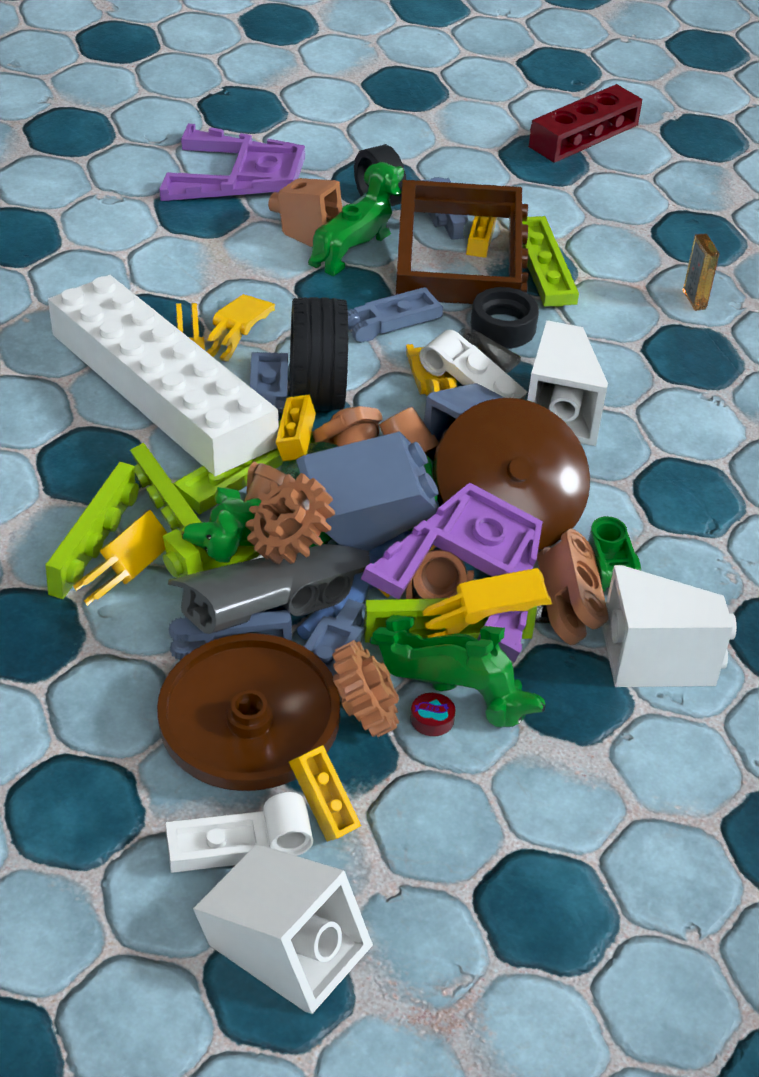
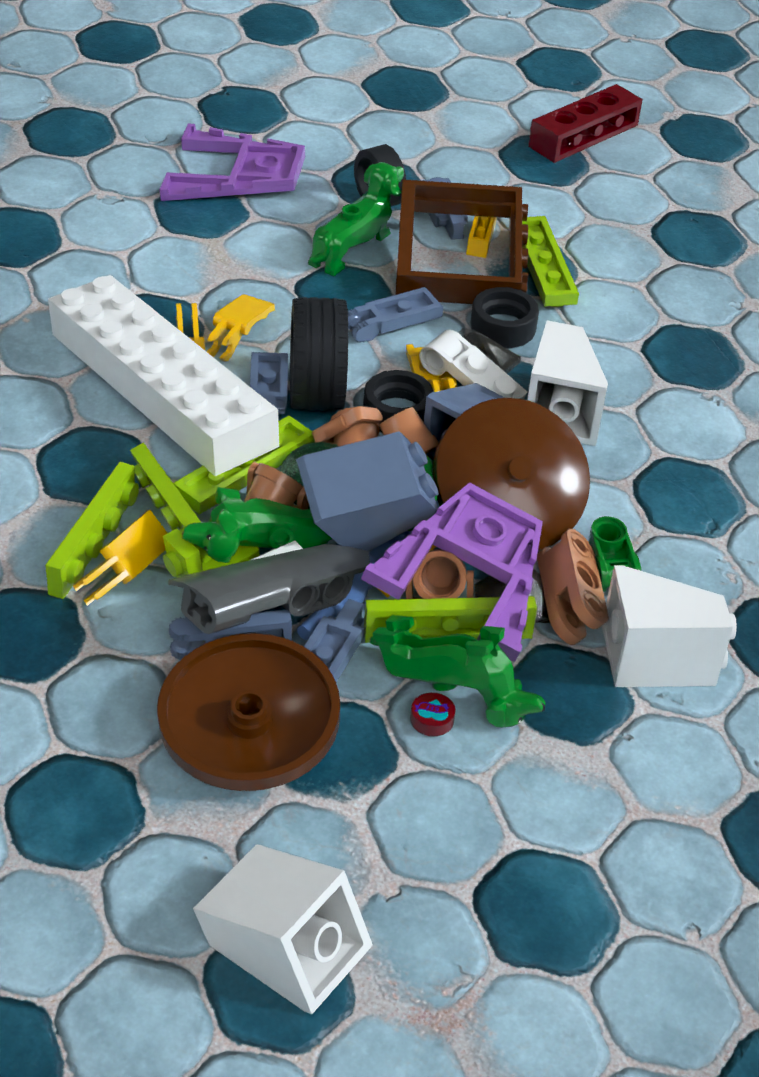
(228, 838): white plate -> none
(290, 518): nougat gear -> none
(295, 427): yellow piece -> none
(306, 206): nougat torso -> none
(325, 793): yellow piece -> none
(365, 688): nougat gear -> none
(396, 385): none -> black tyre
(485, 598): yellow arm -> none
(700, 271): clear orange tile -> none

